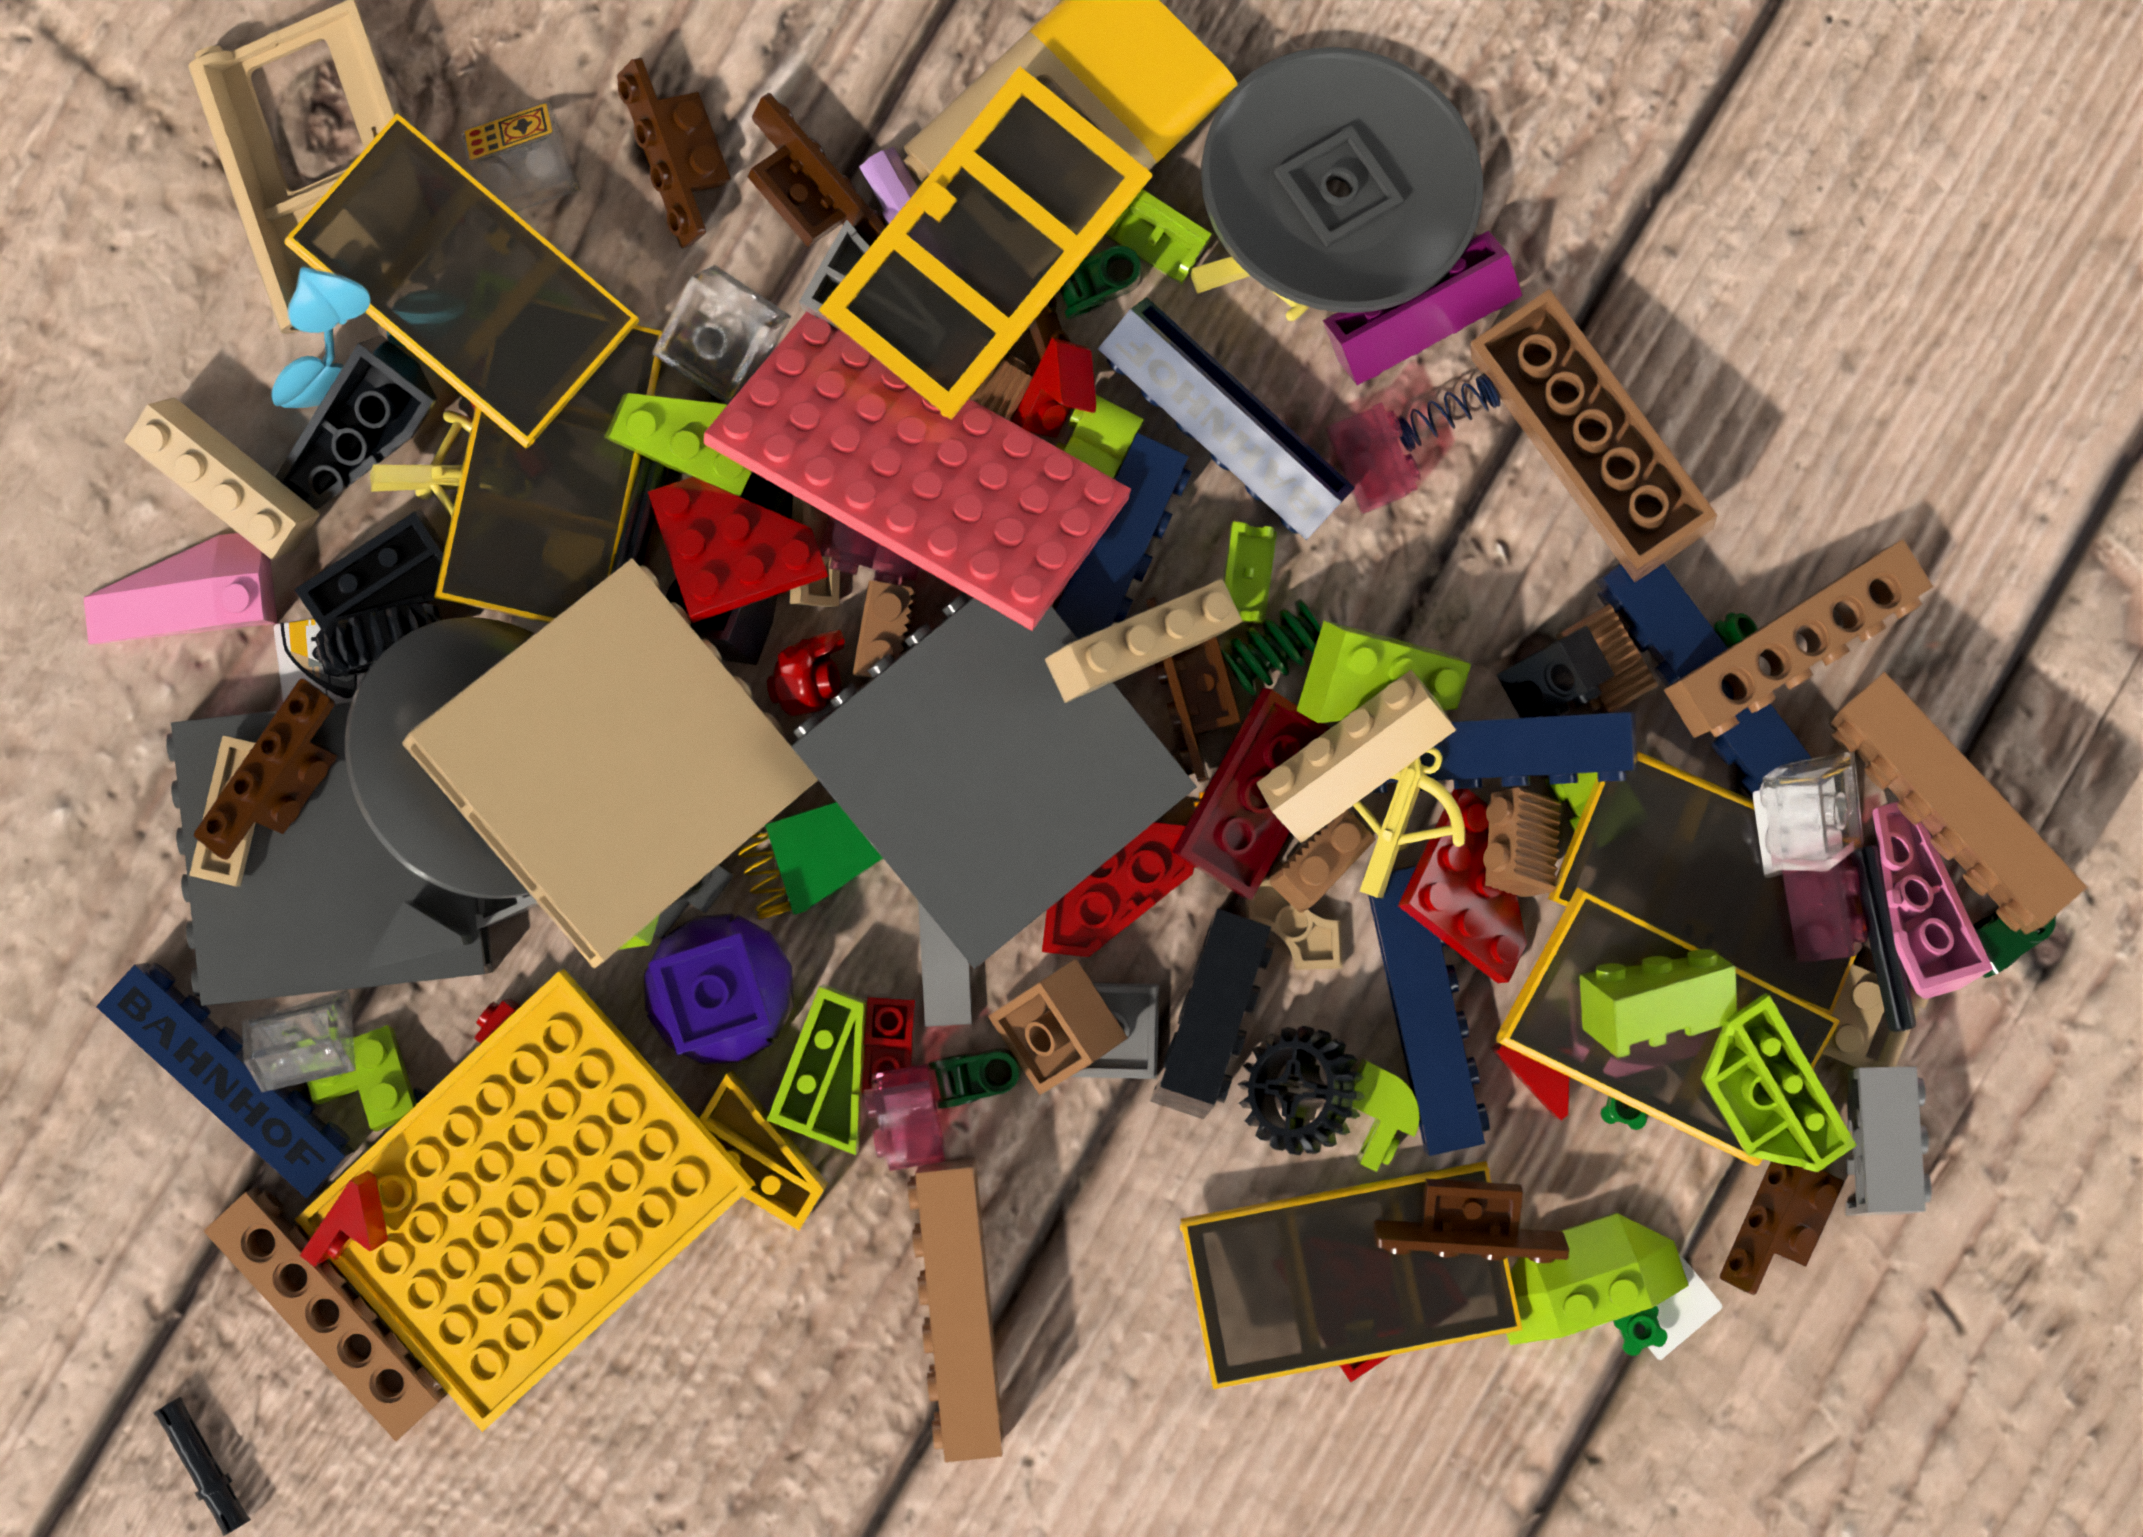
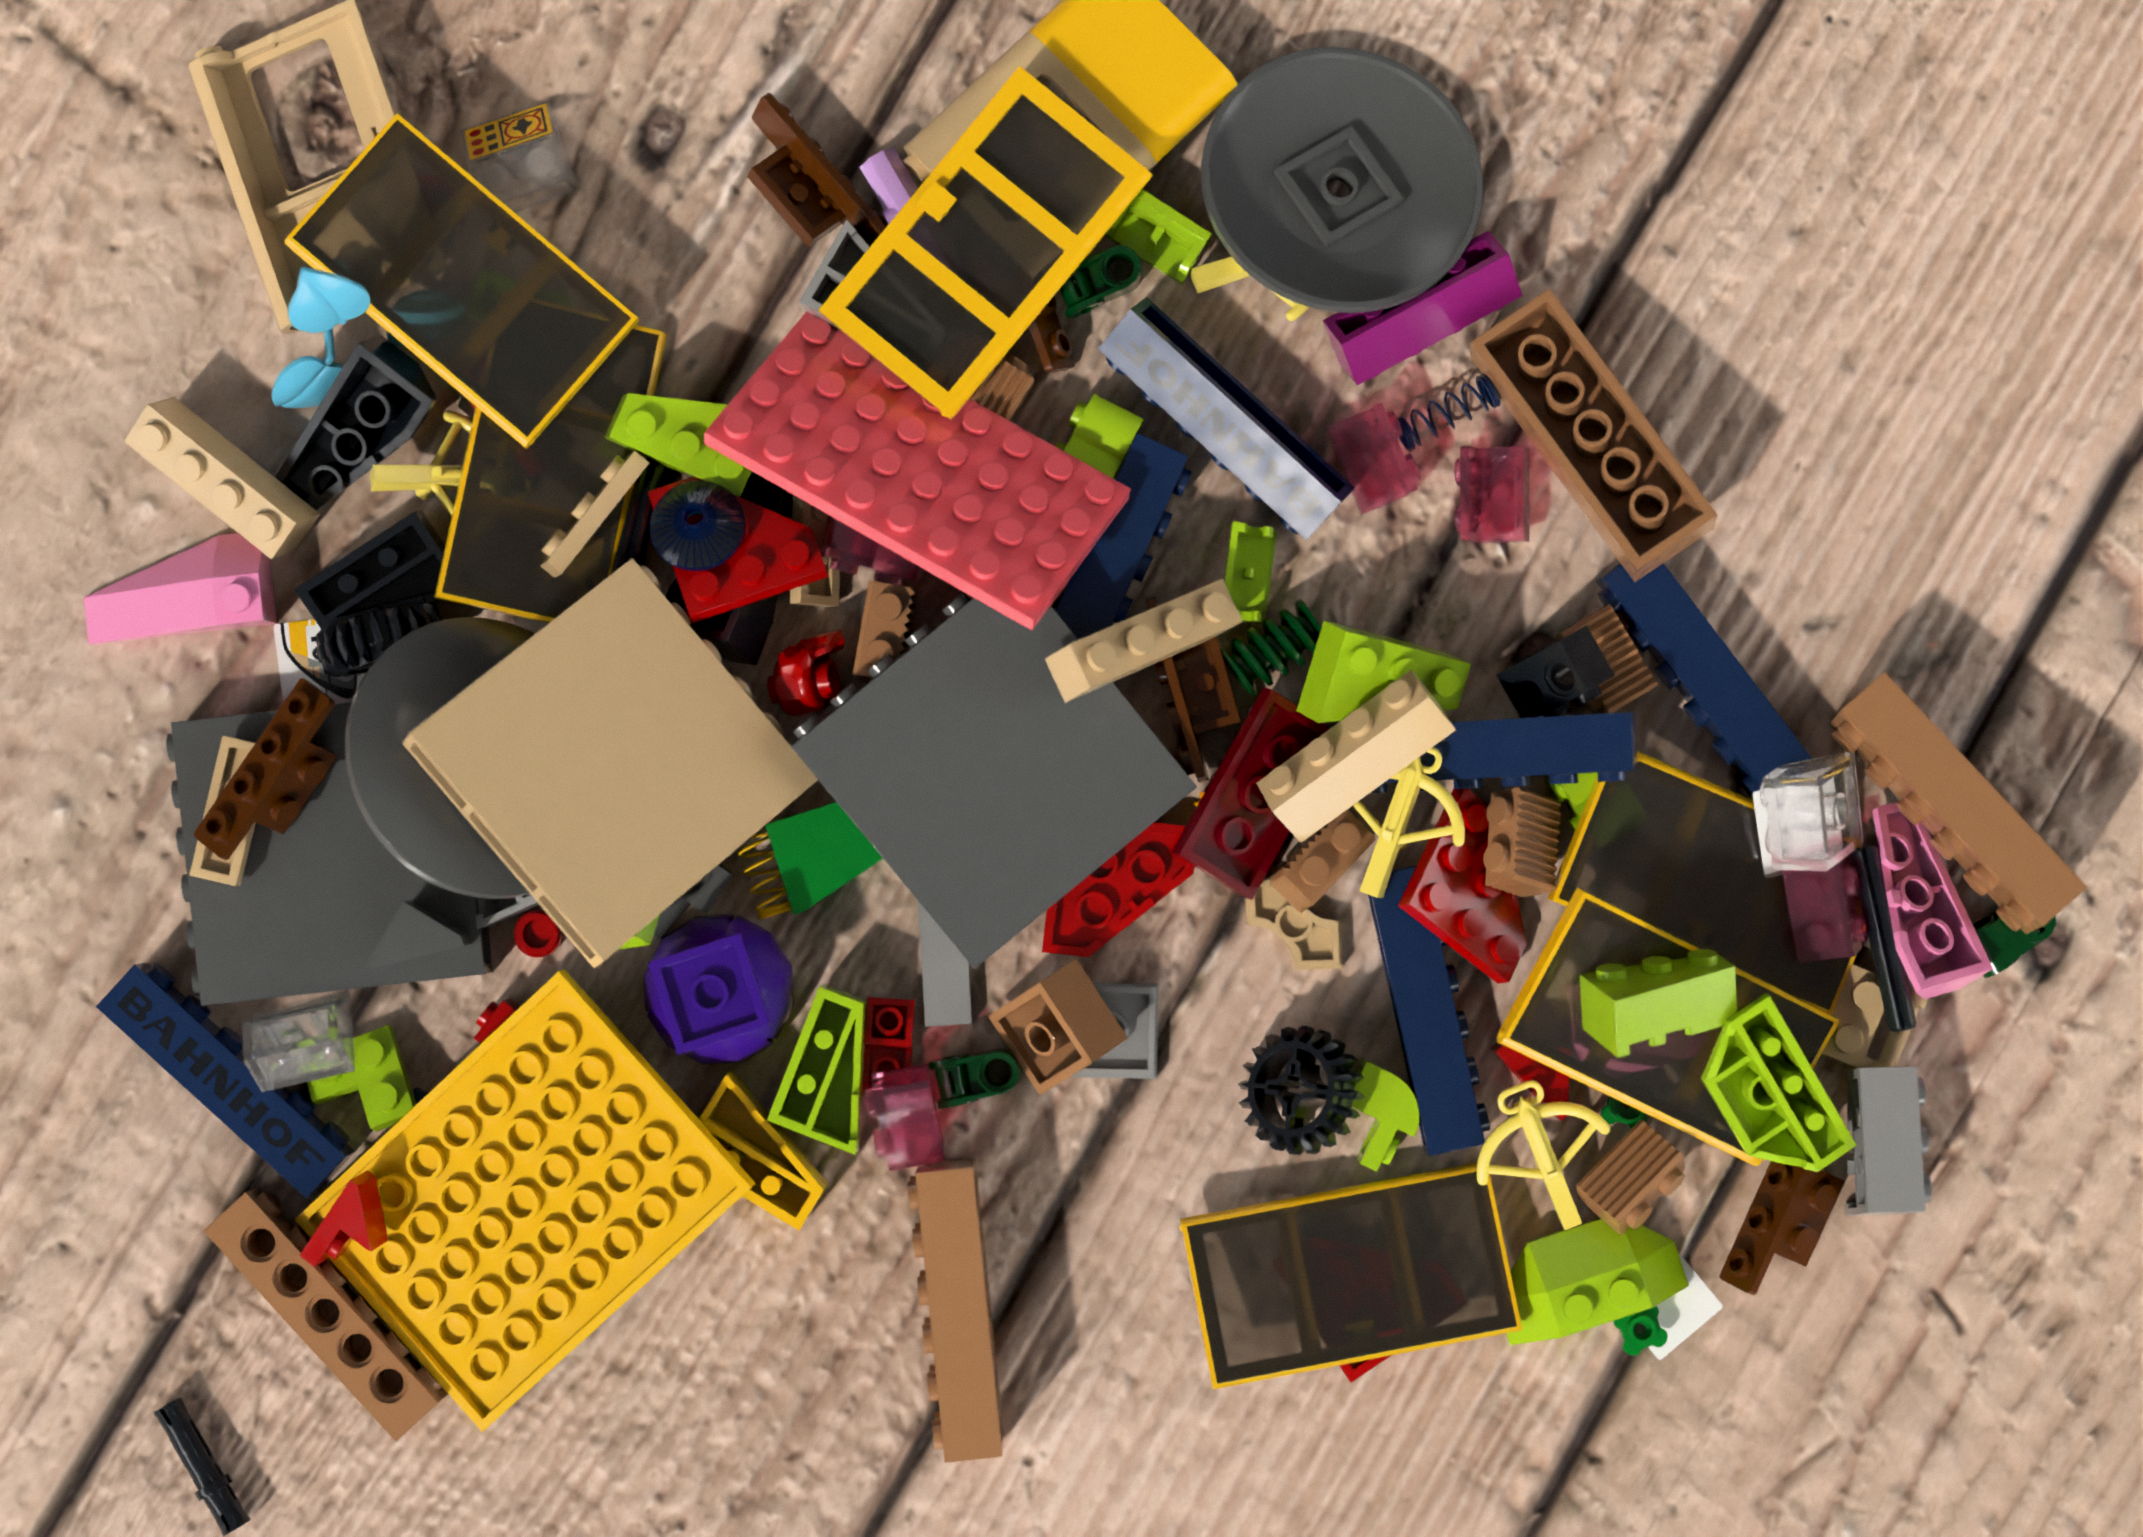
(537, 934): none -> red tile
(592, 512): none -> tan plate
(677, 146): reddish brown bracket -> none
(701, 544): none -> dish
(720, 332): clear slope -> none
(1059, 383): red slope -> none
(1213, 1015): black wedge -> none
(1471, 1220): reddish brown bracket -> none
(1493, 494): none -> clear pink bracket
(1549, 1169): none -> light yellow piece
(1632, 1178): none -> medium nougat brick
(1734, 628): green plate -> none
(1890, 572): medium nougat brick -> none

